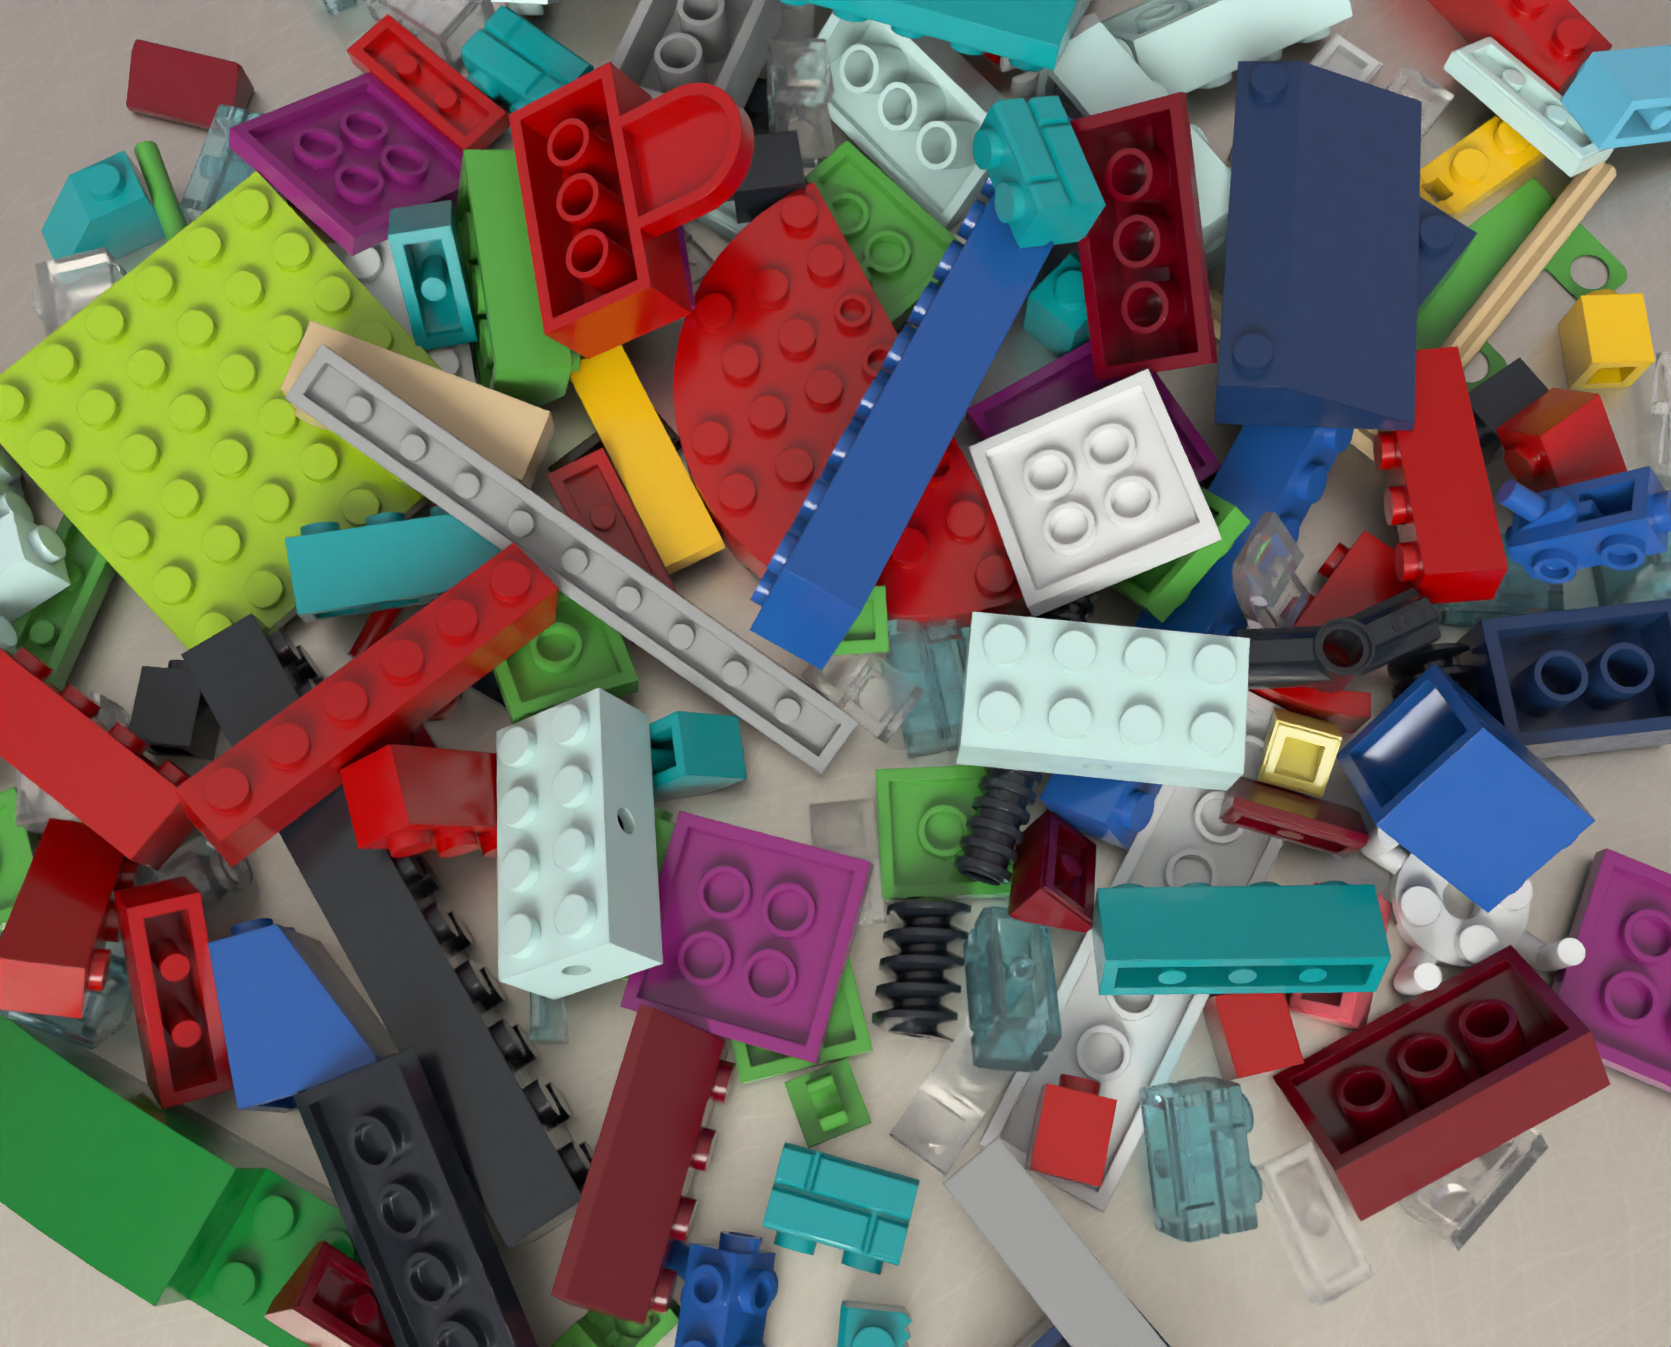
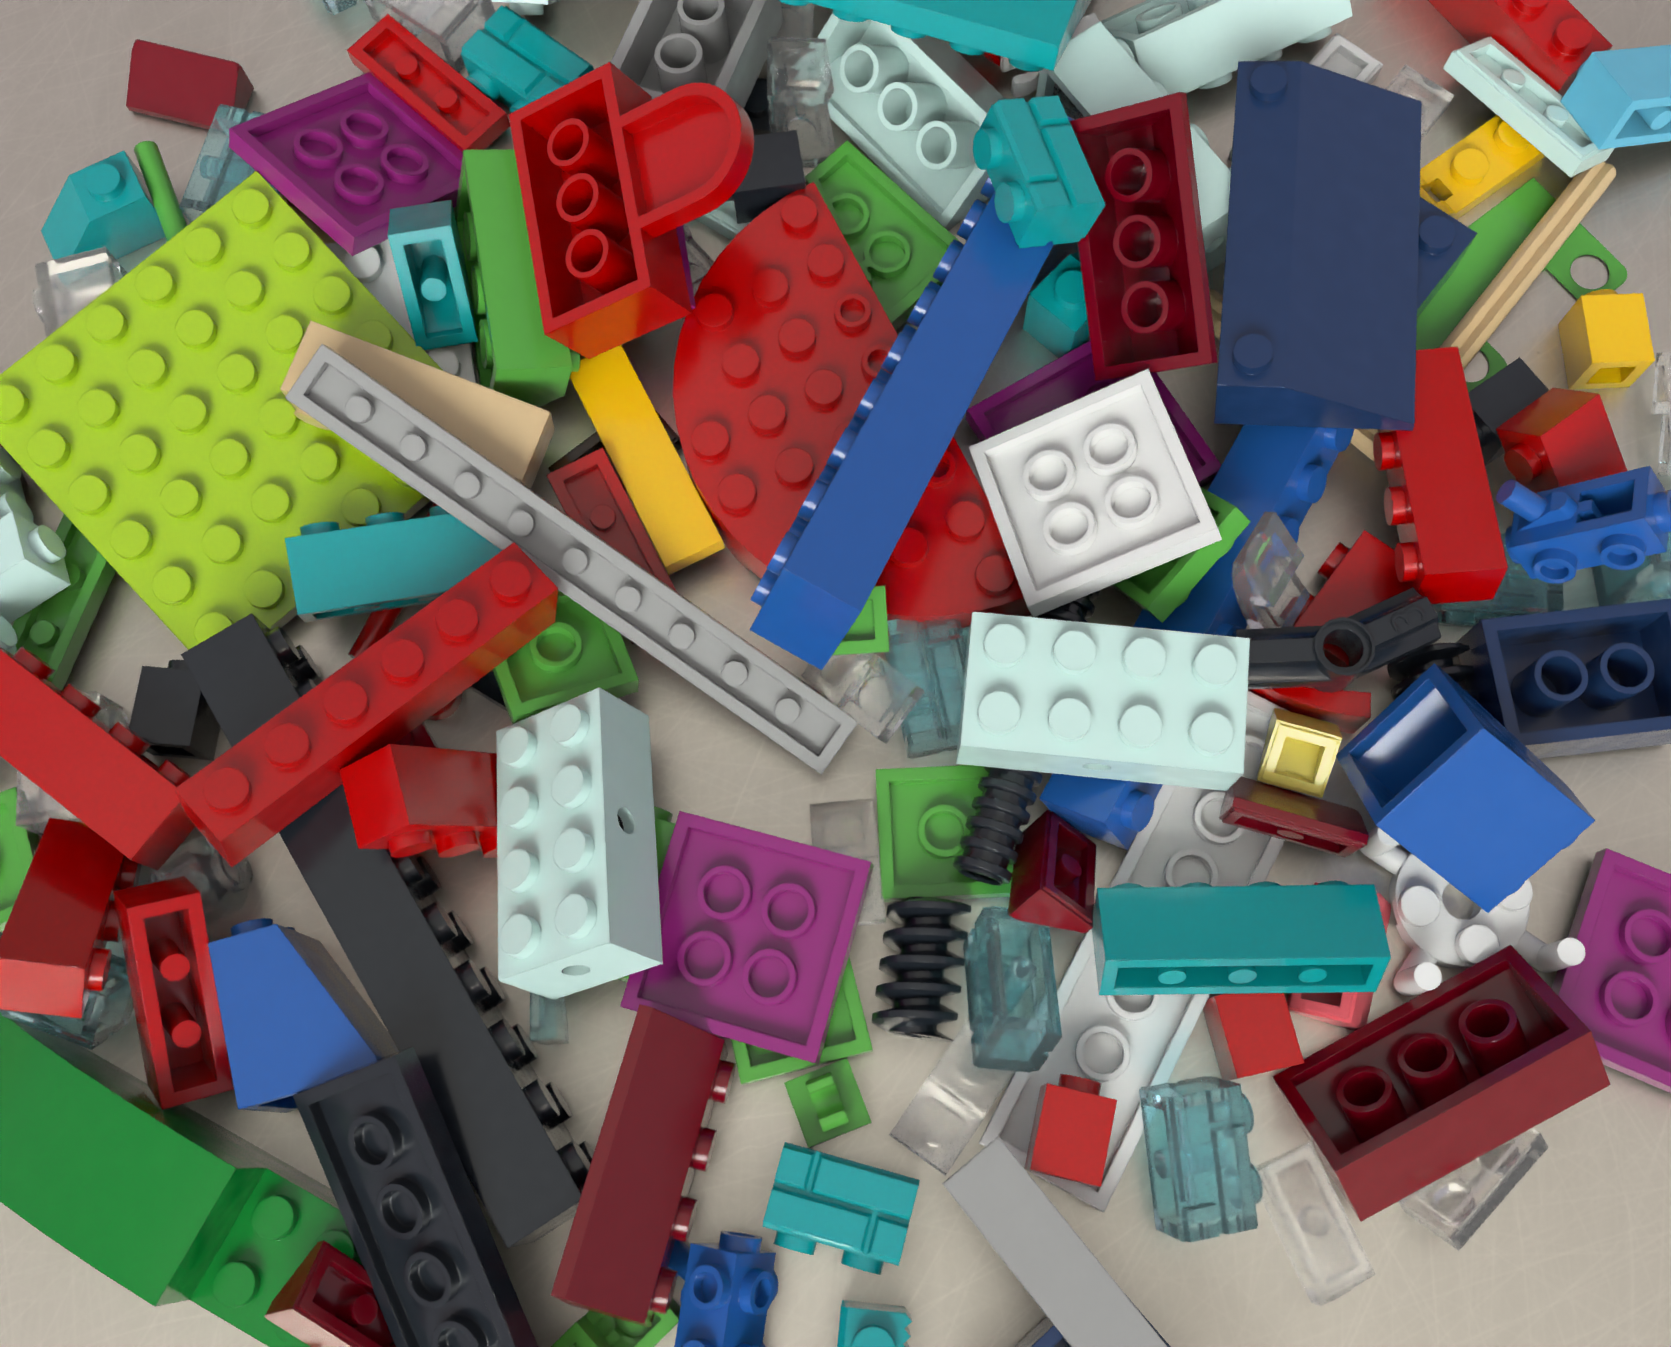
(695, 754): teal slope -> none

